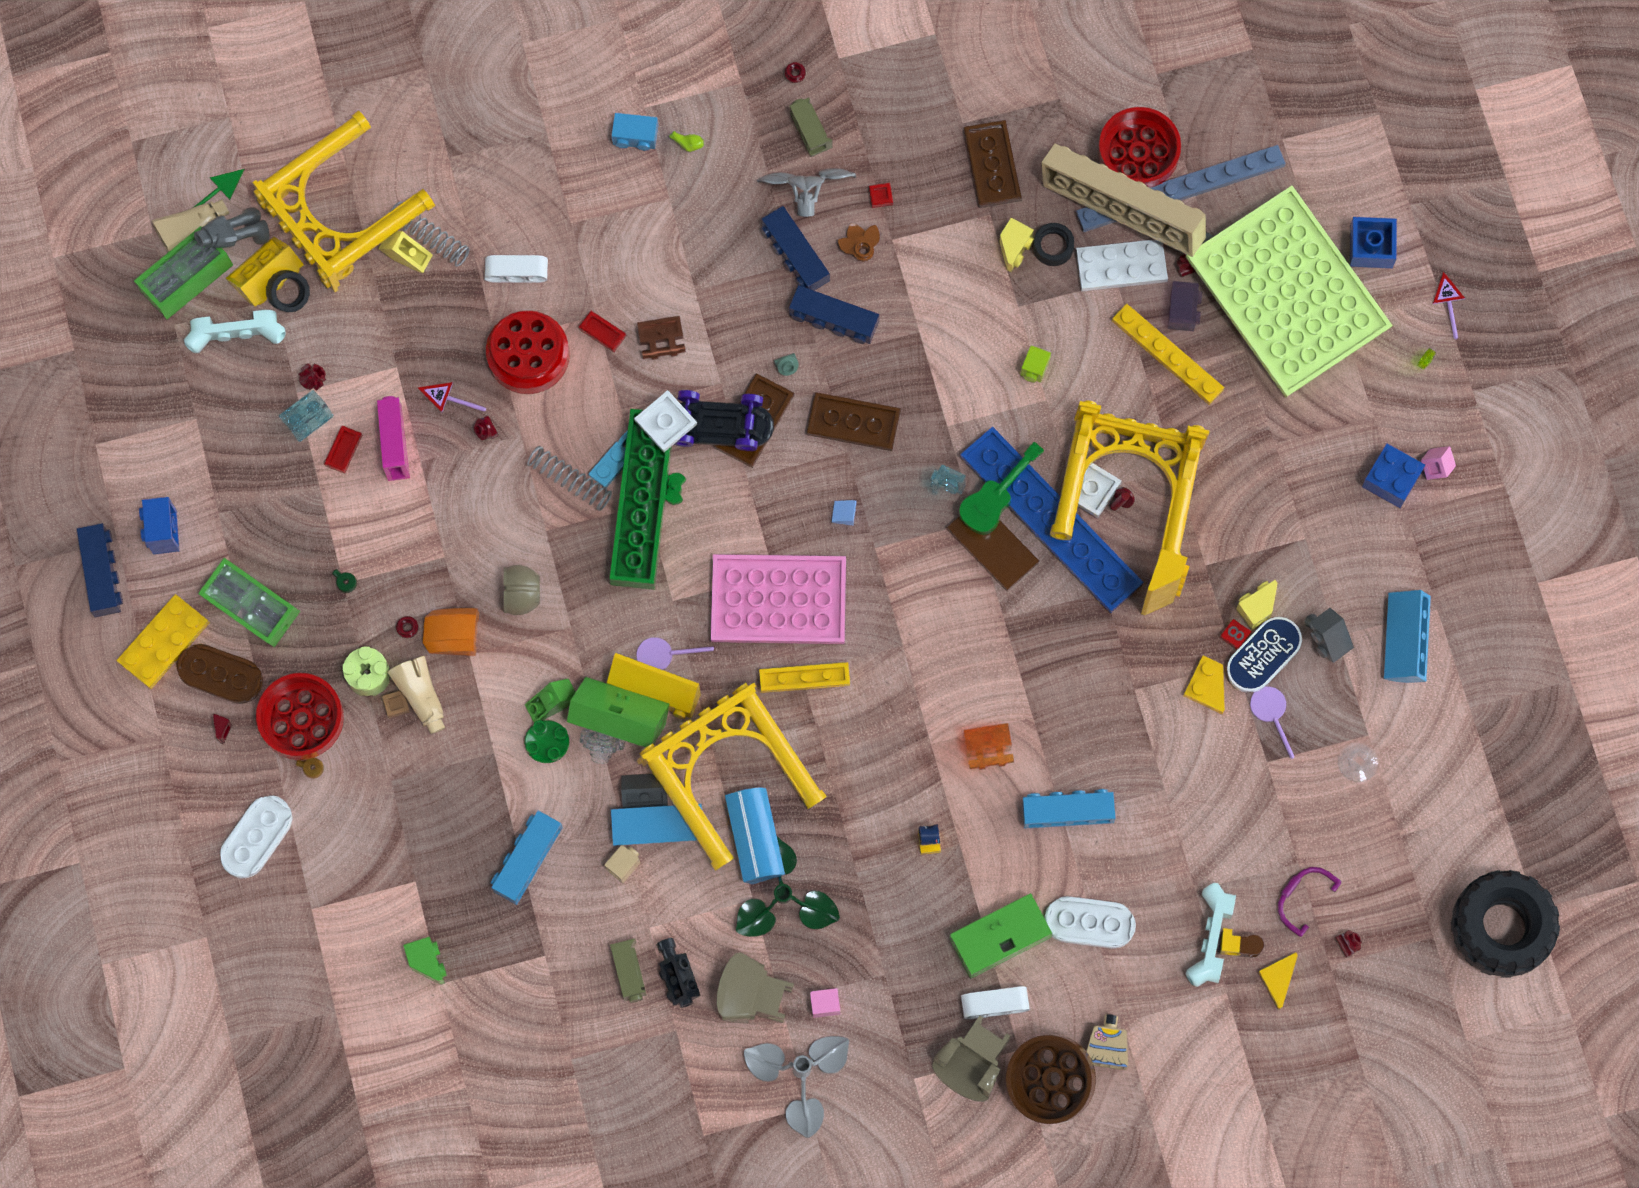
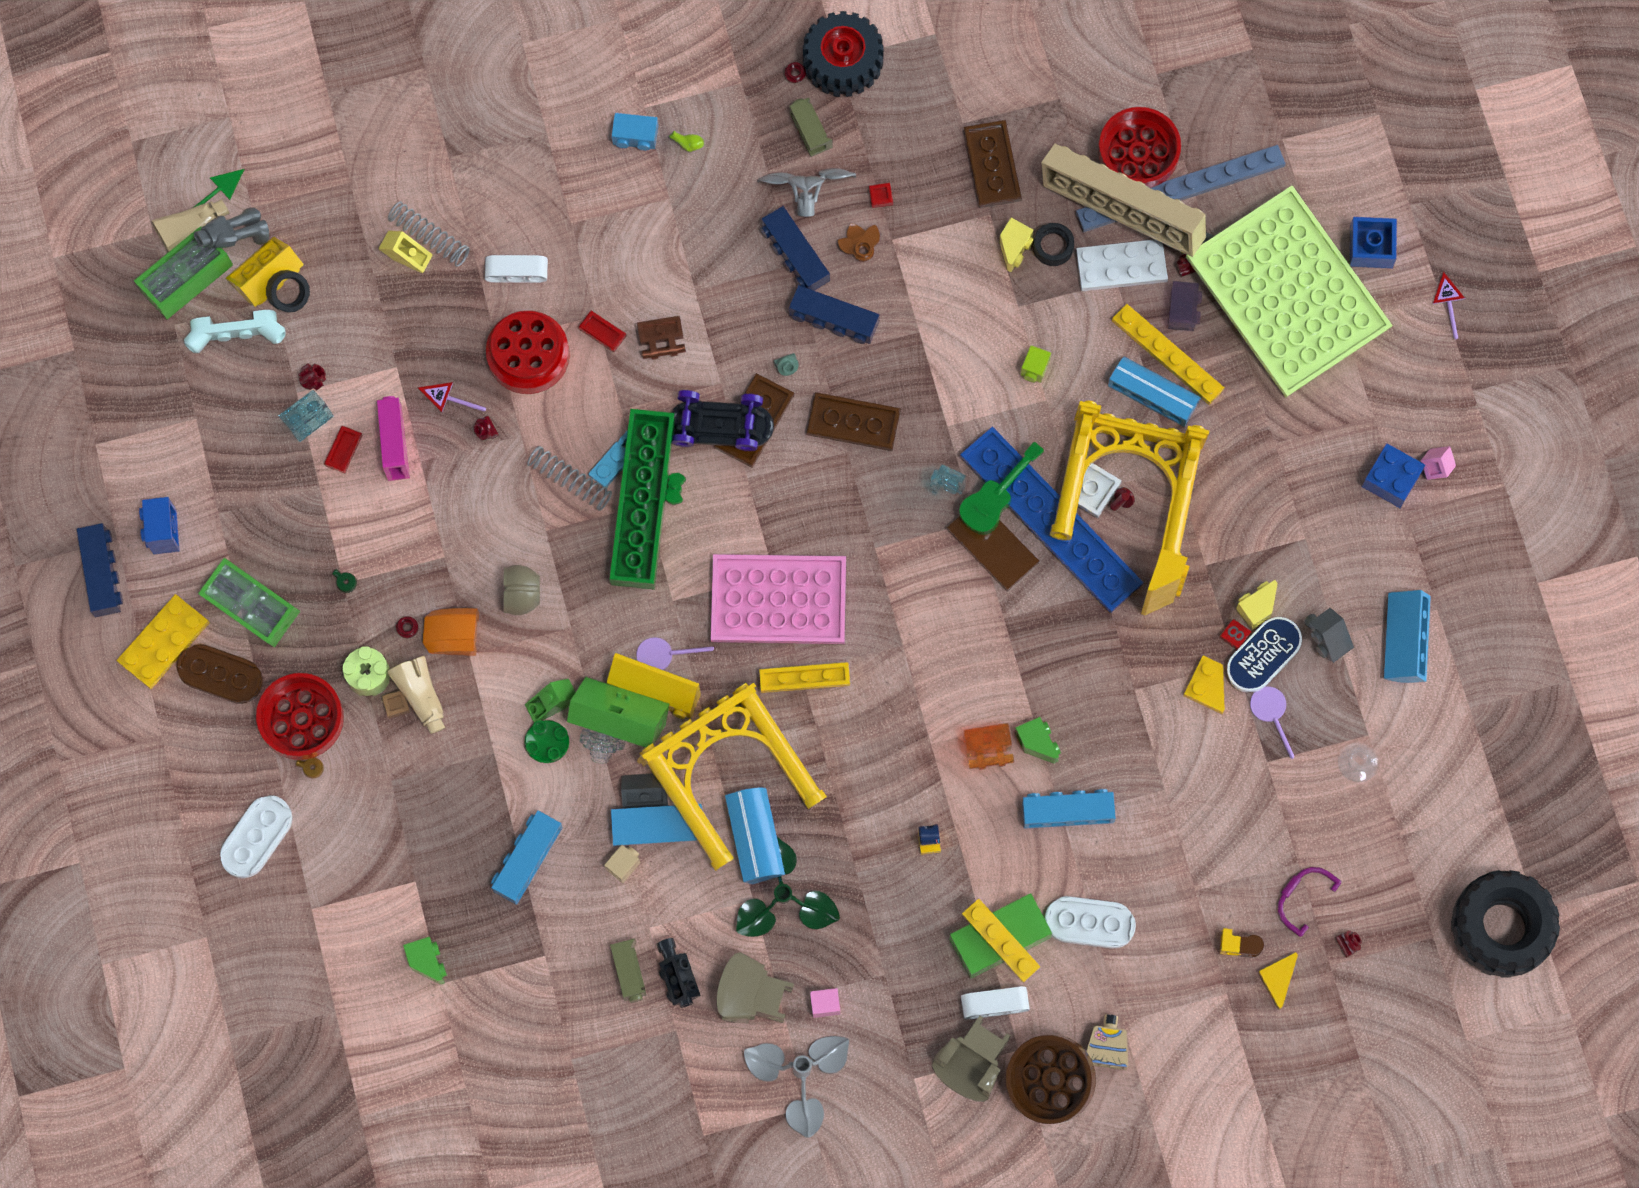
(222, 728): dark red slope -> none
(339, 263): yellow arch -> none
(665, 421): white plate -> none
(843, 53): none -> black wheel
(844, 512): light blue slope -> none
(1000, 940): none -> yellow plate
(1036, 740): none -> bright green slope
(1153, 391): none -> dark azure brick
(1210, 967): light aqua plate -> none
(1426, 359): clear neon green tile -> none

